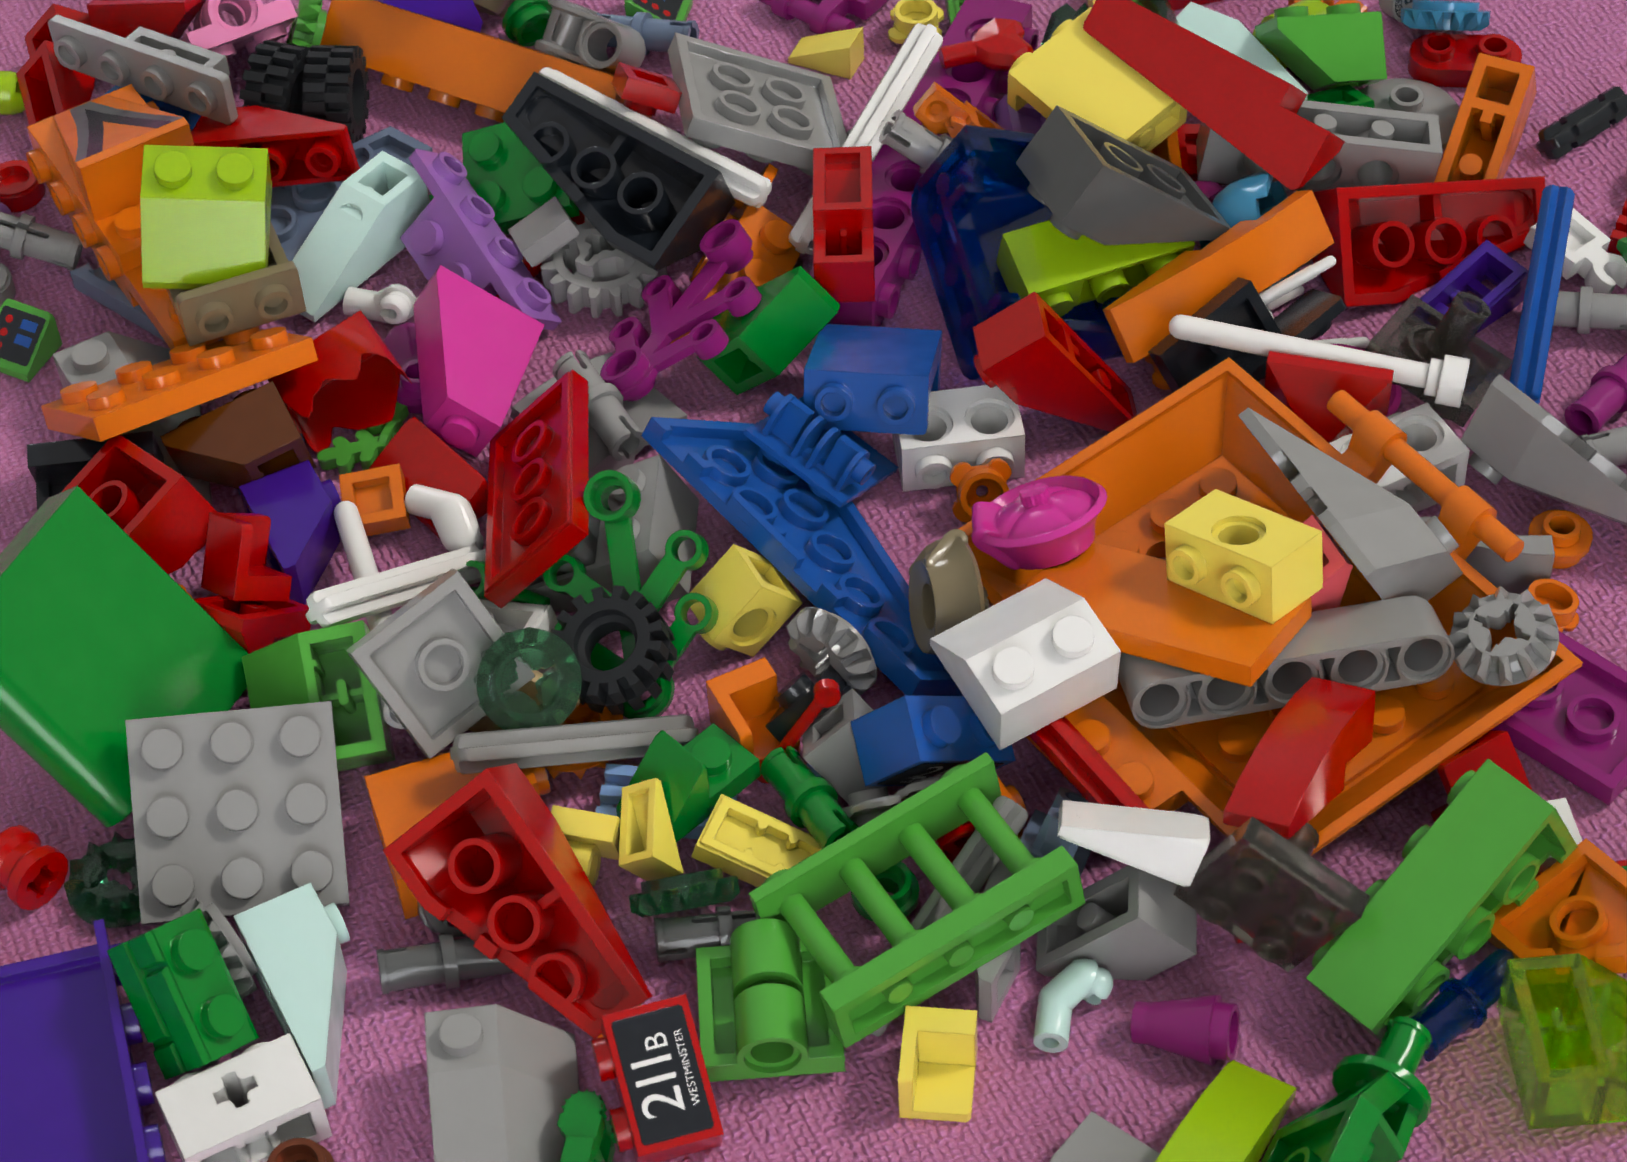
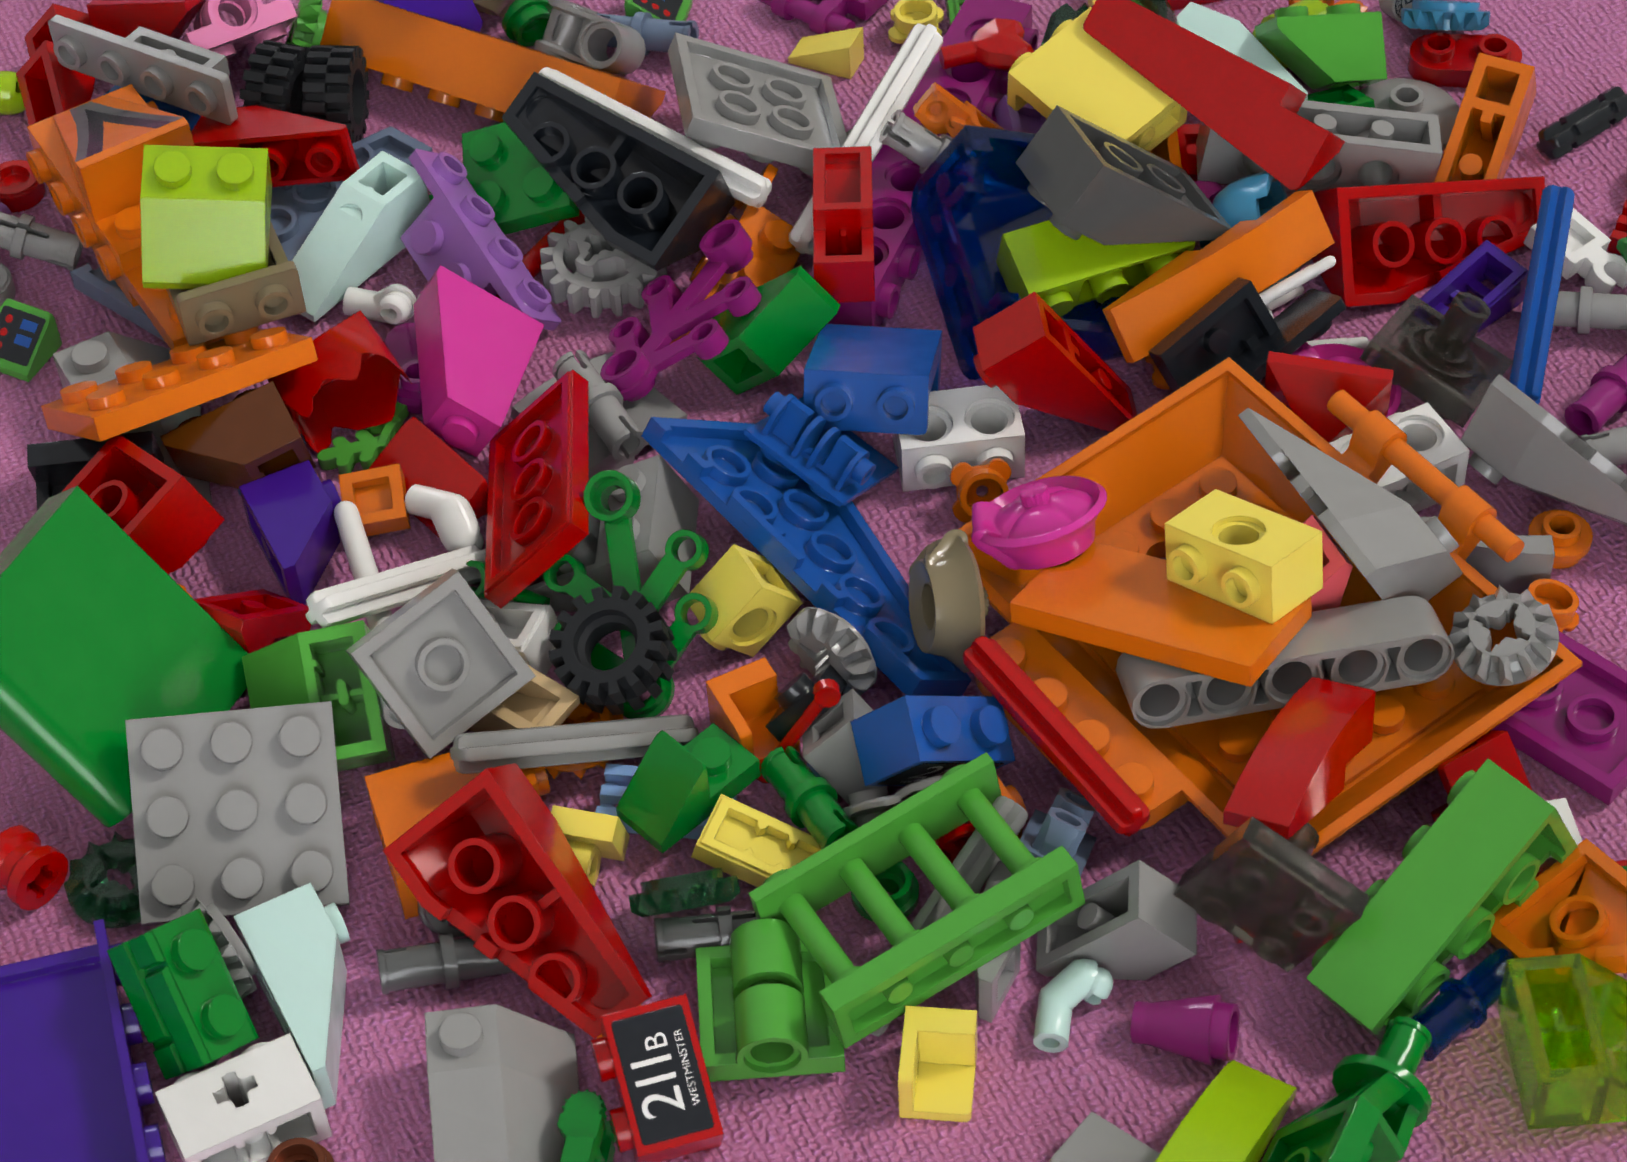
(237, 559): red panel -> none
(544, 232): light grey tile -> none
(556, 690): clear green gear -> none
(645, 90): red plate -> none
(646, 833): light yellow piece -> none
(1029, 660): white slope -> none
(1148, 839): white slope -> none
(1440, 378): white piece -> none

